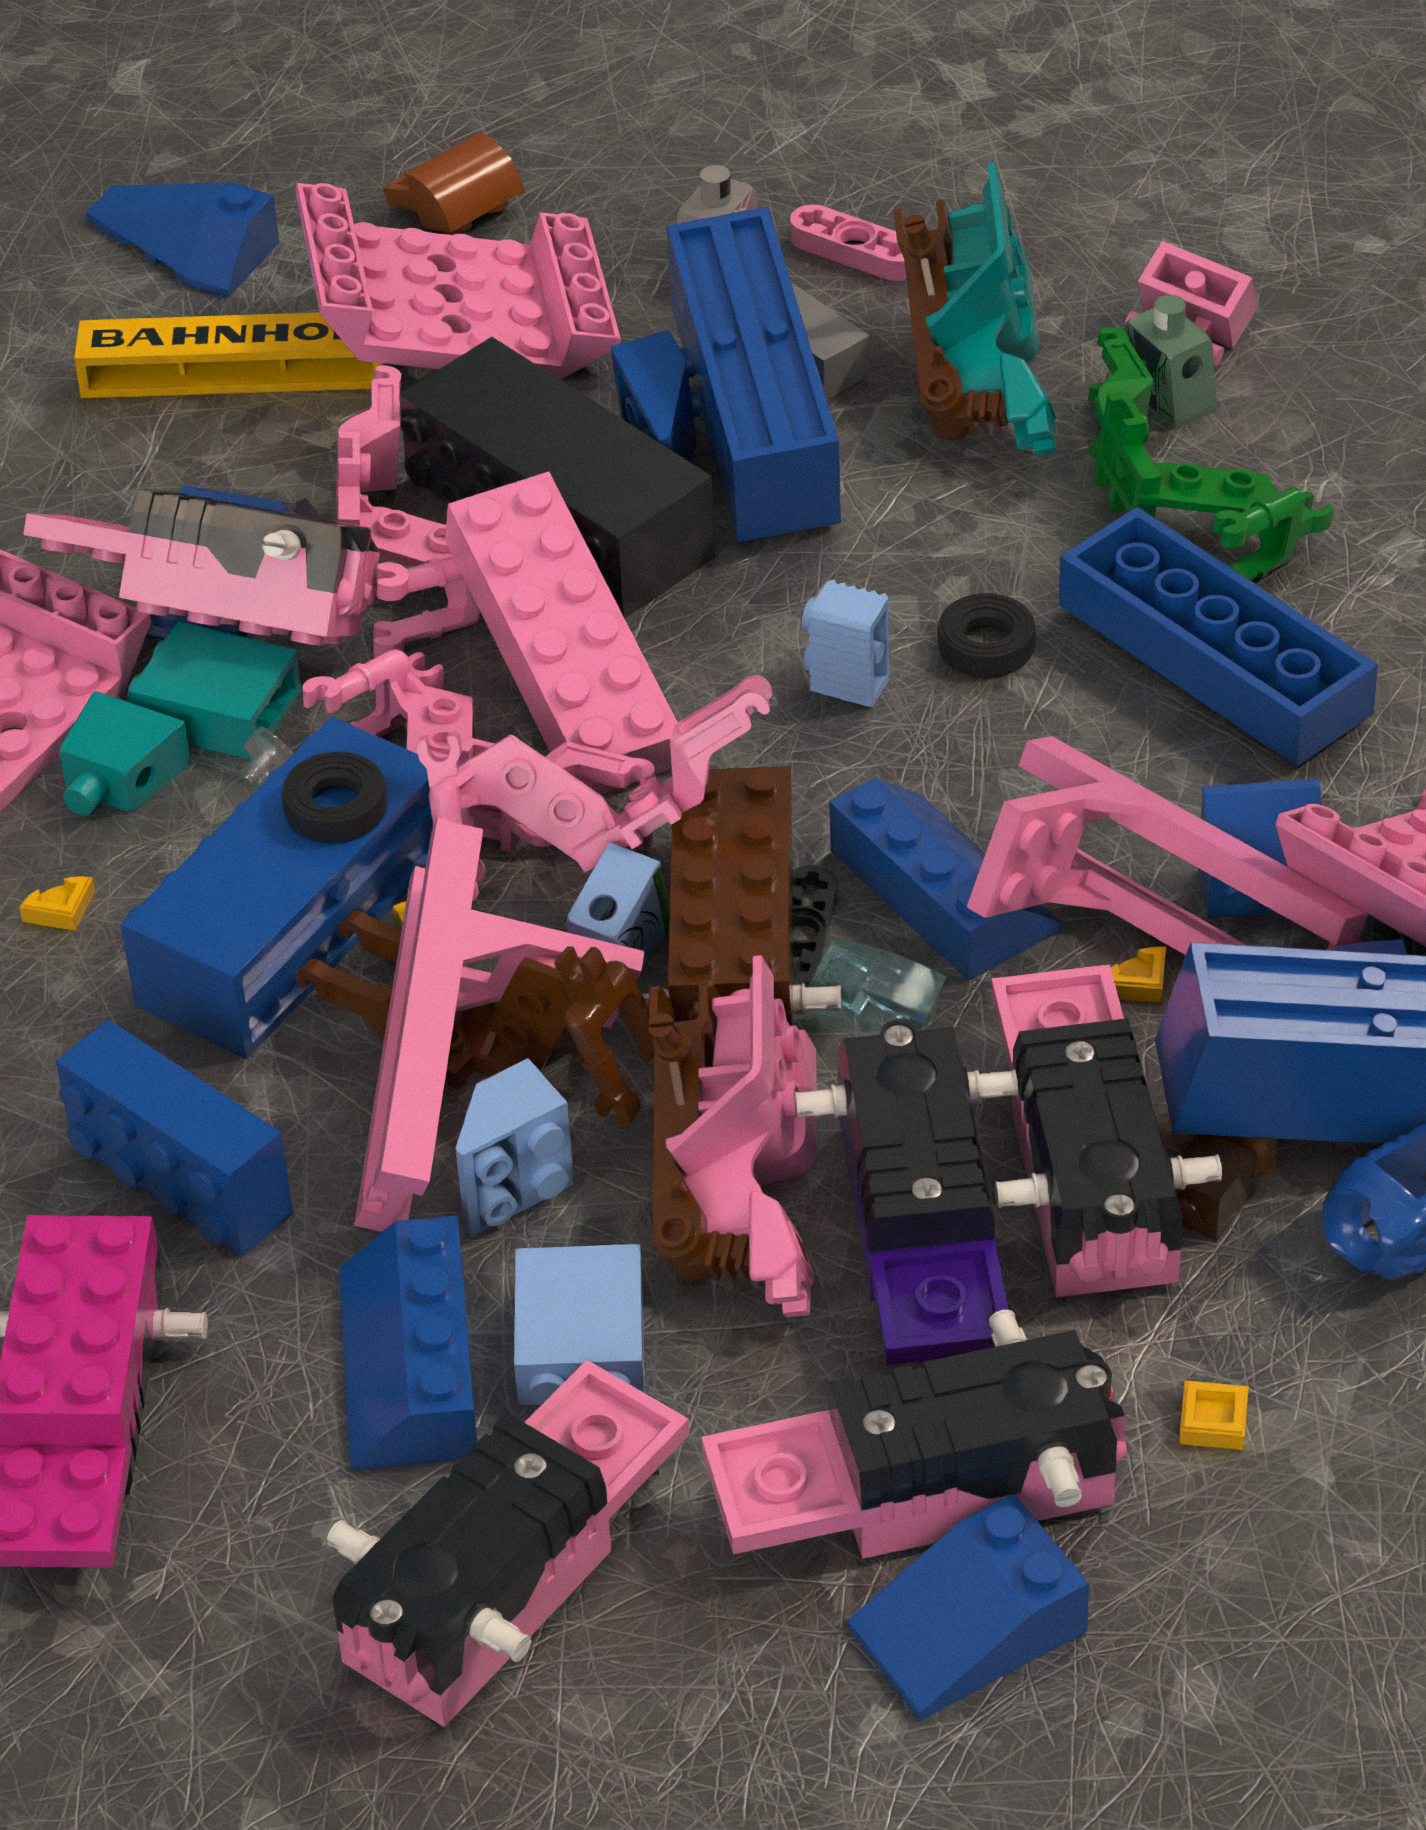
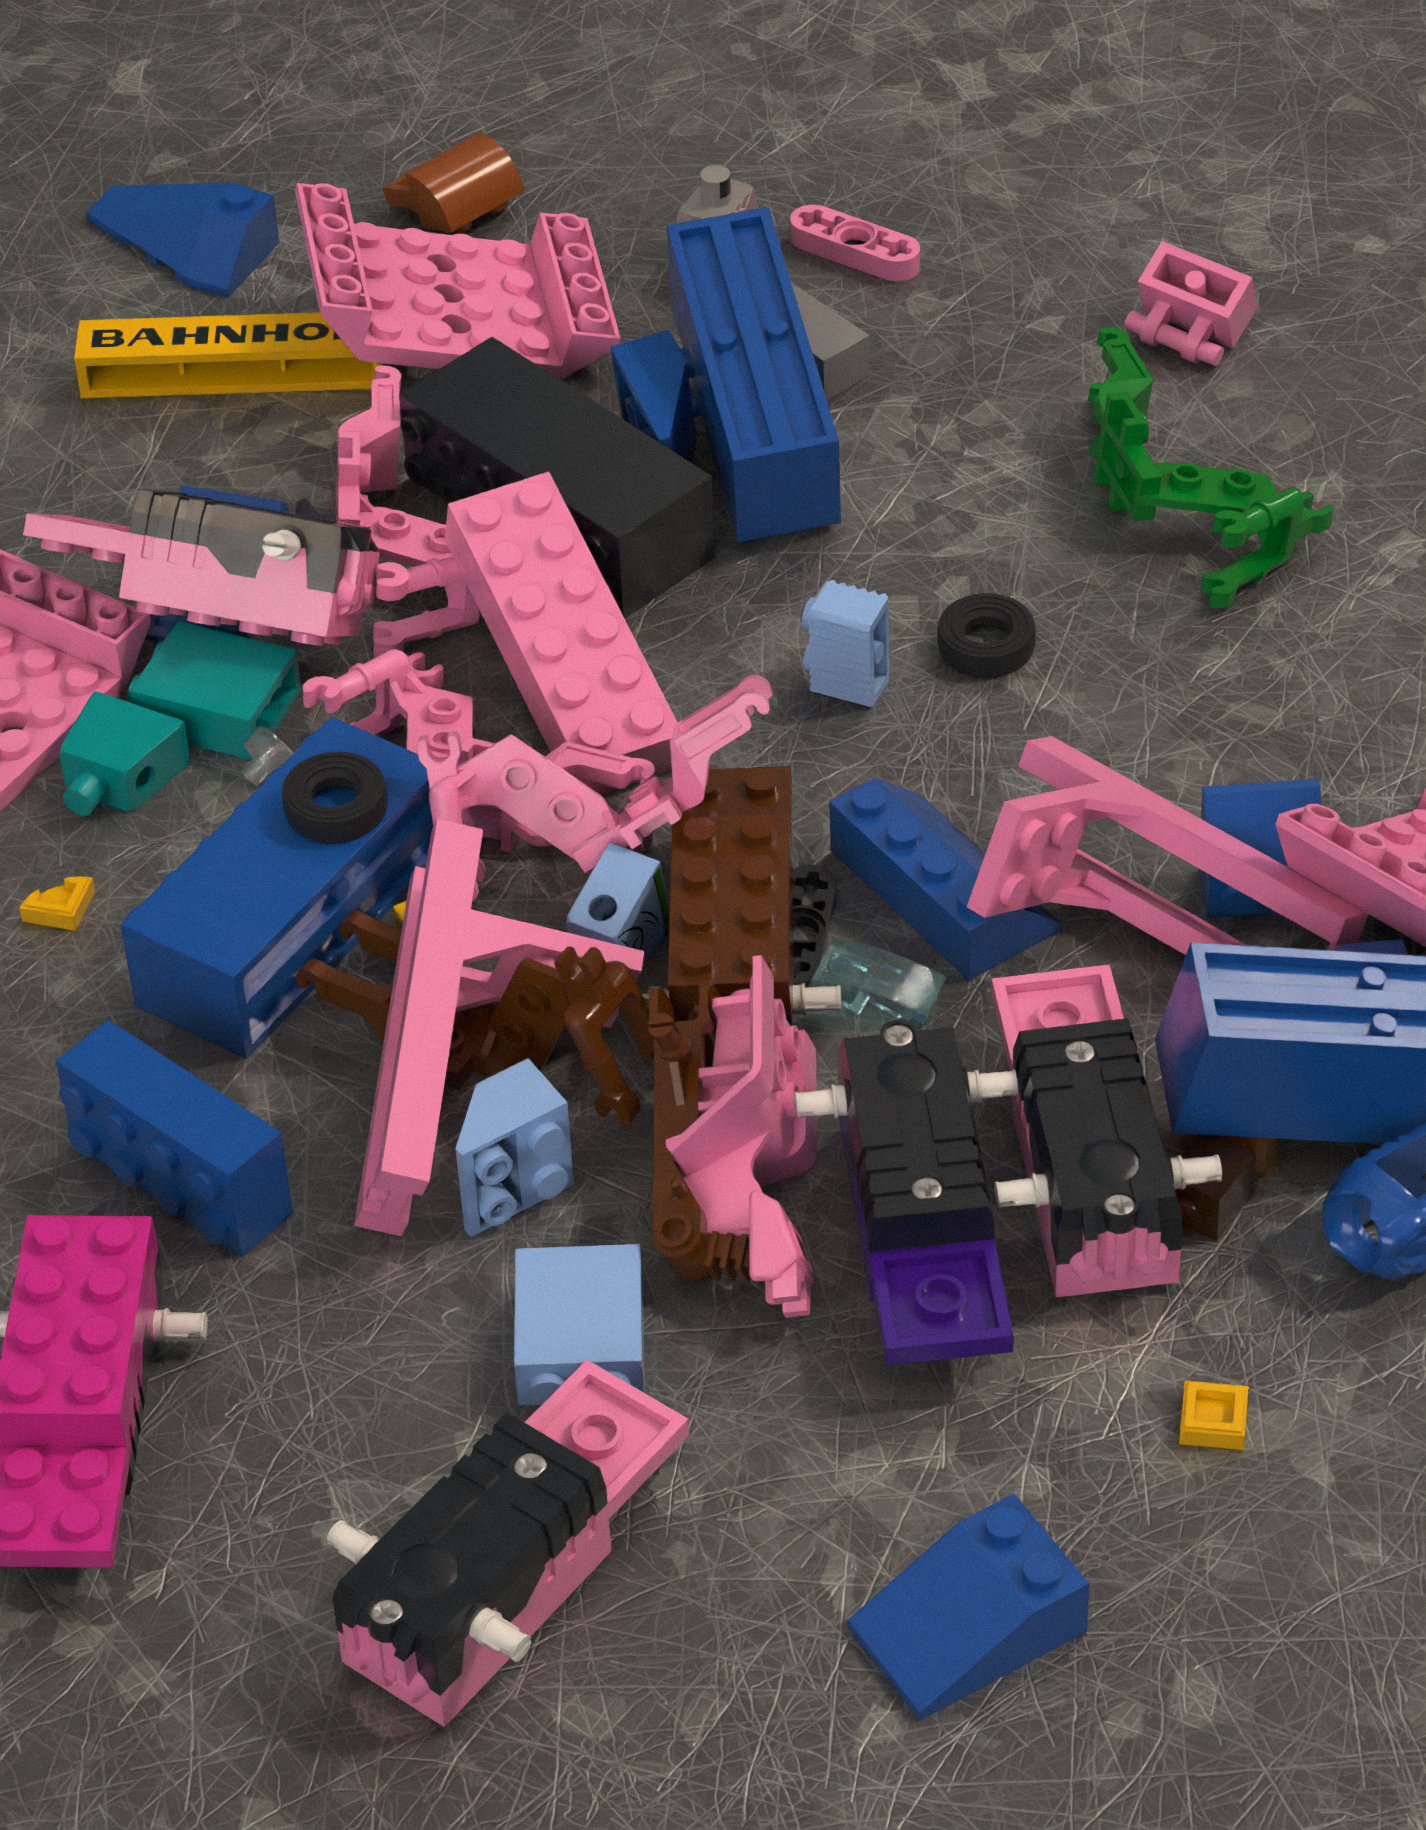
(408, 1347): blue slope -> none
(928, 1448): piece -> none
(975, 322): teal piece -> none
(1141, 976): yellow tile -> none
(1177, 359): sand green torso -> none
(1218, 636): blue brick -> none

